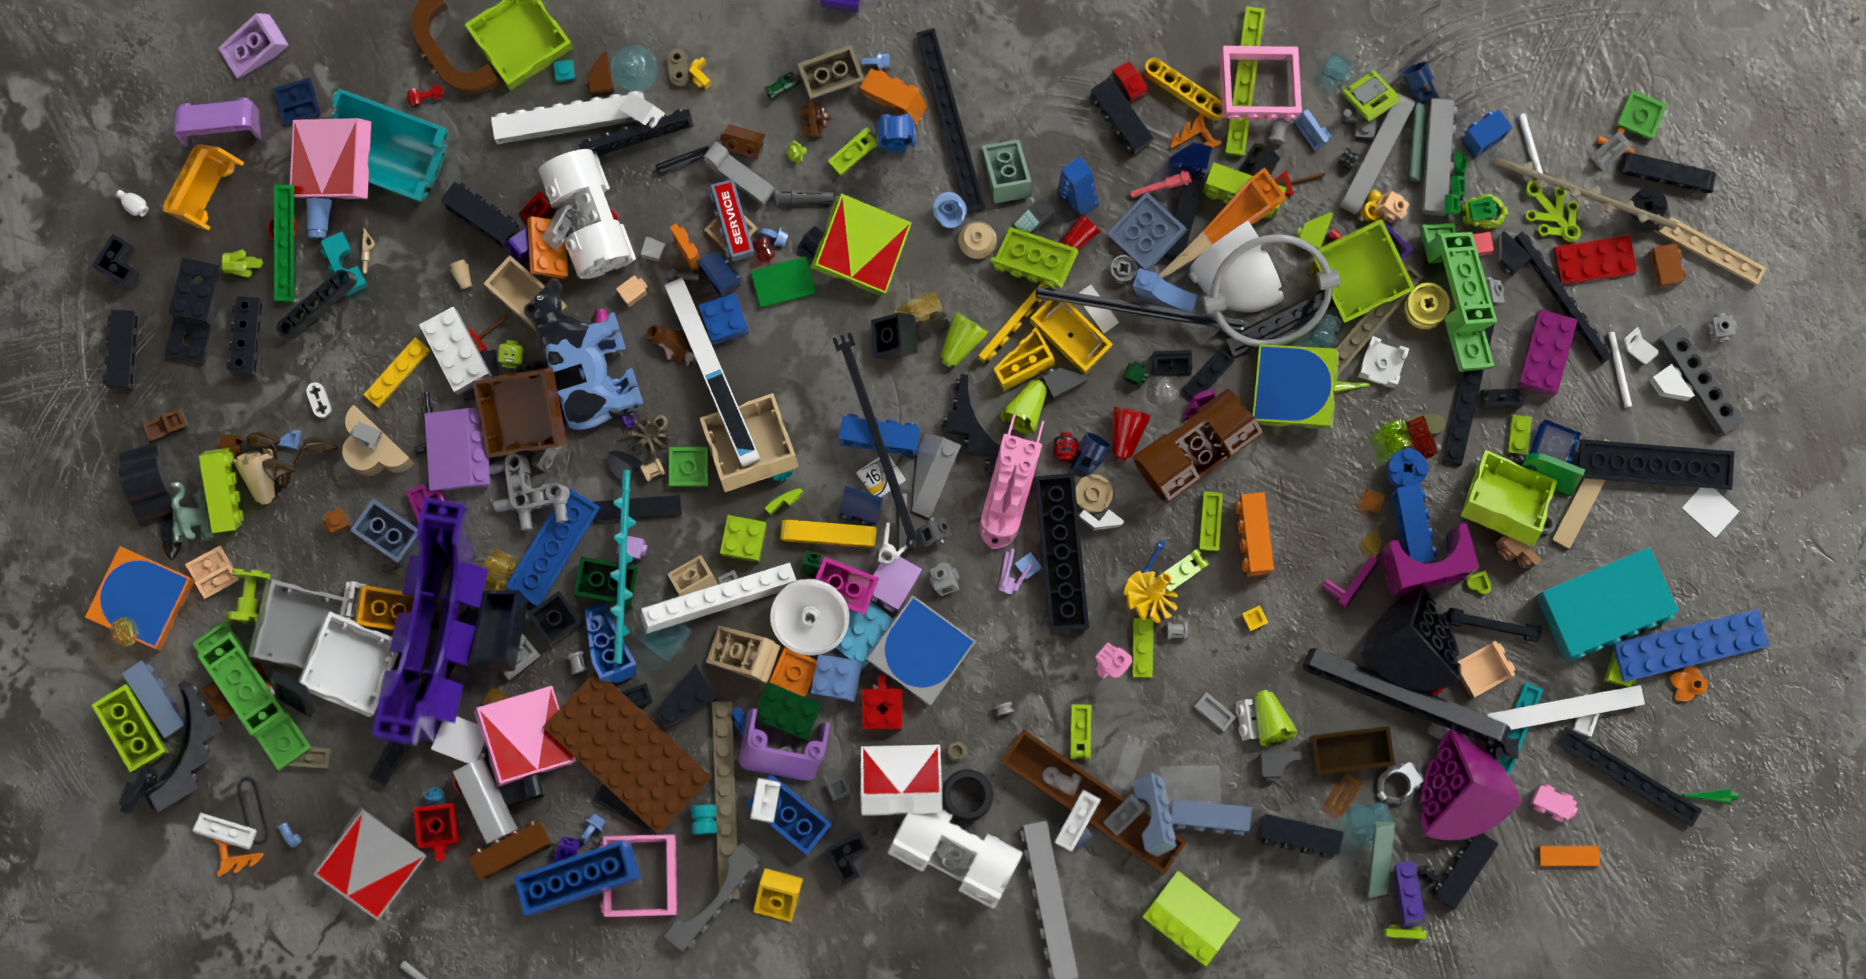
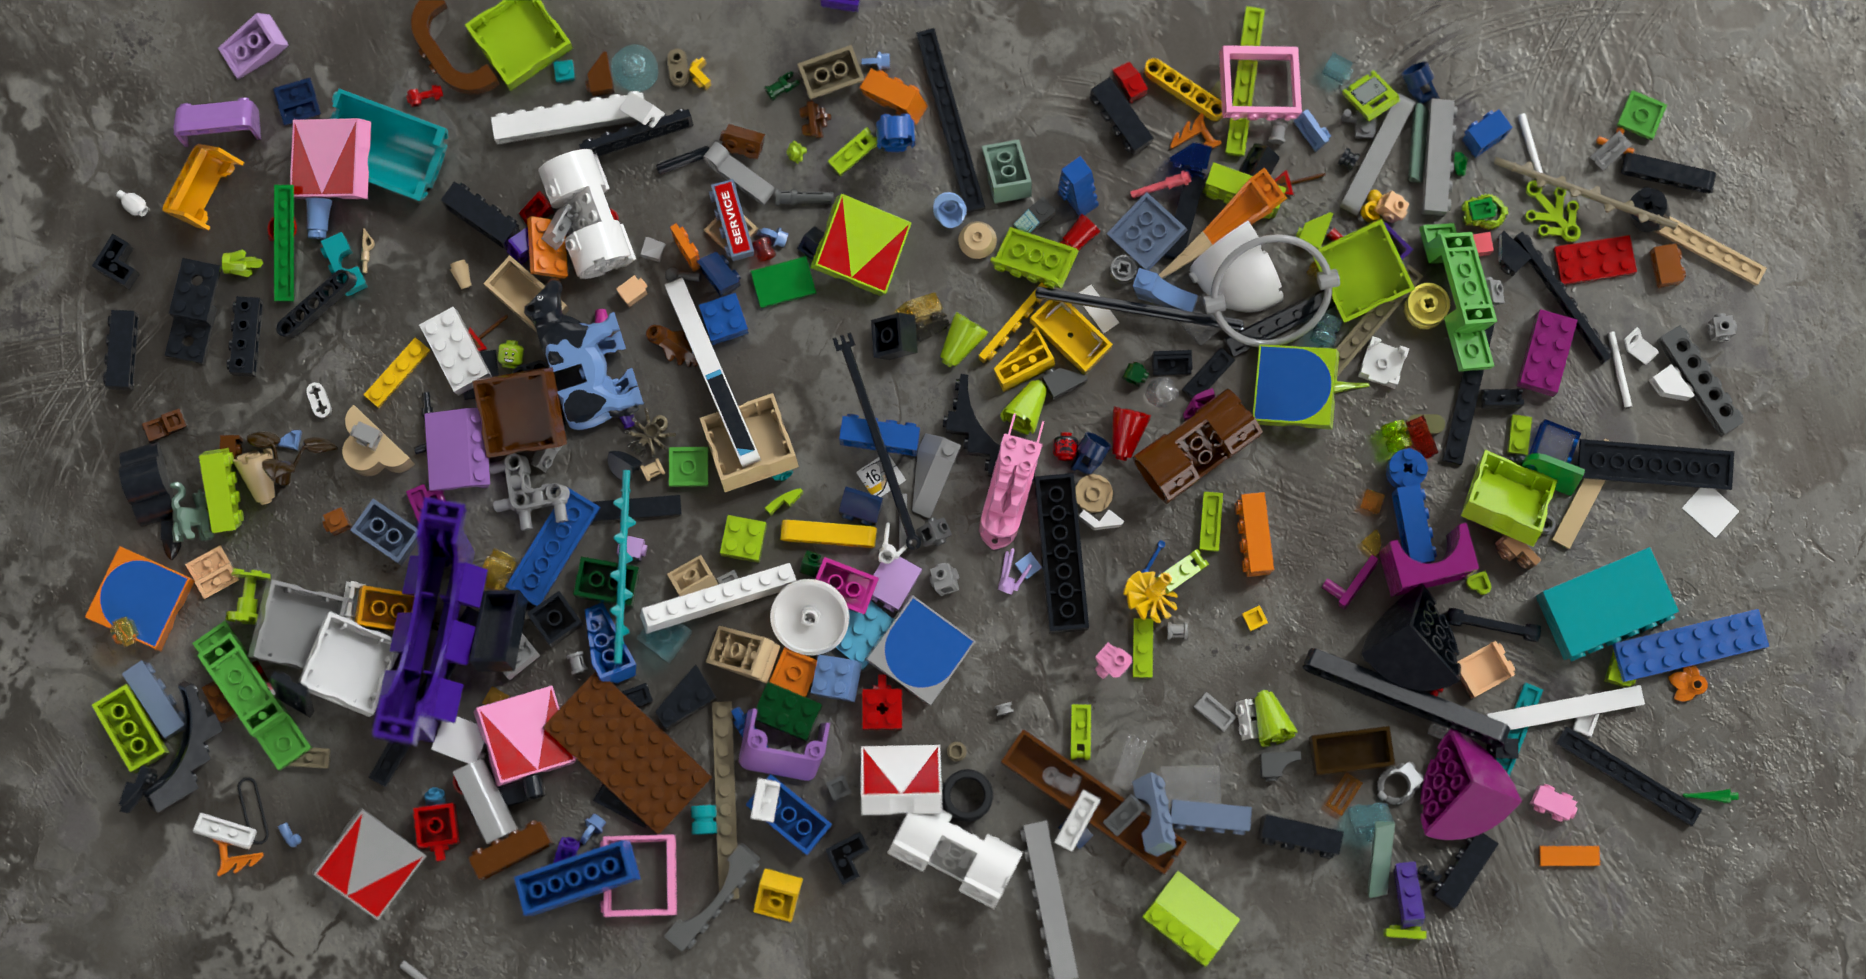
(1458, 194): green tile -> none

